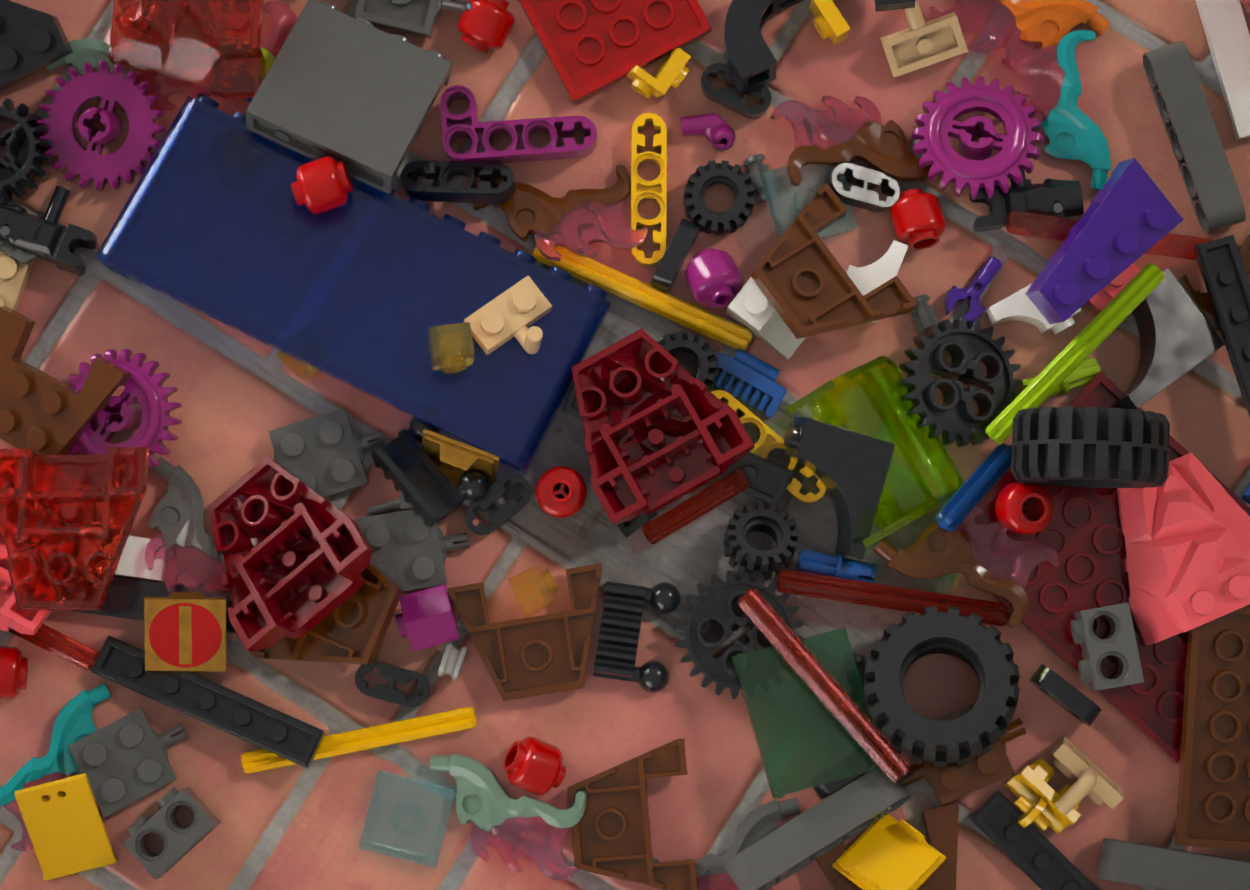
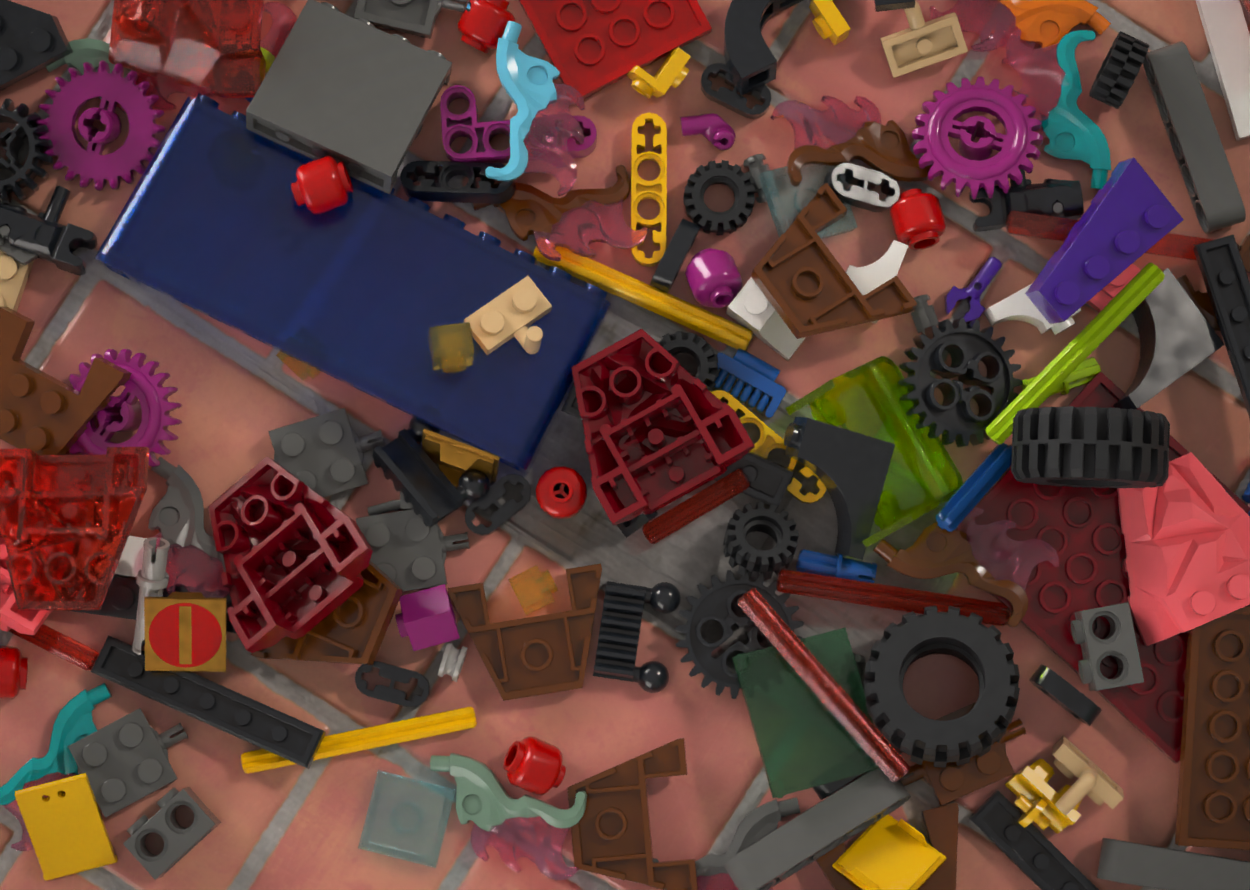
(152, 582): none -> light grey pin
(543, 116): none -> piece
(1024, 507): red head -> none
(1119, 70): none -> black tyre

